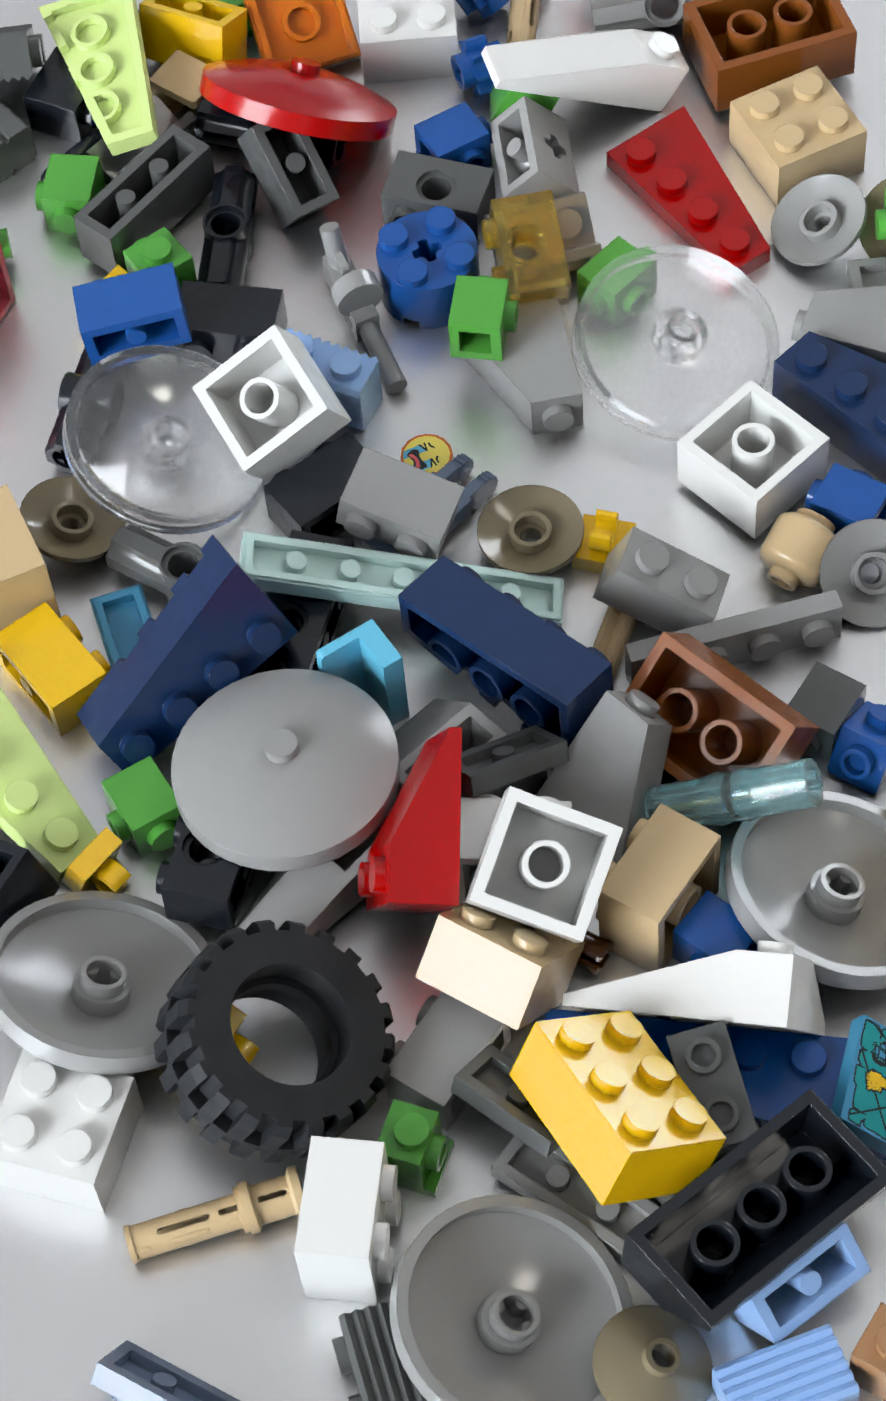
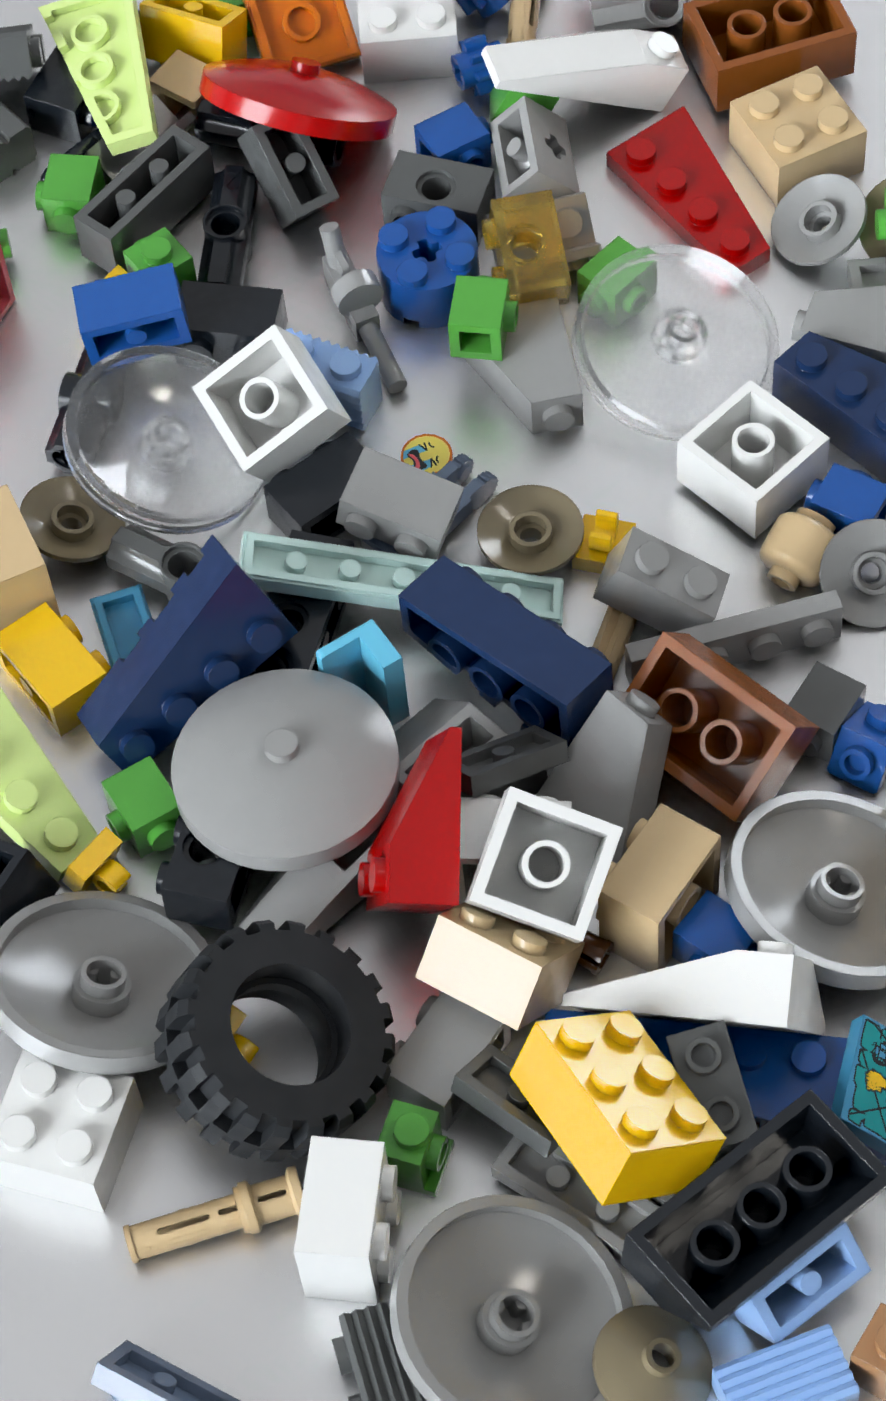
(741, 793): clear light blue axle -> none

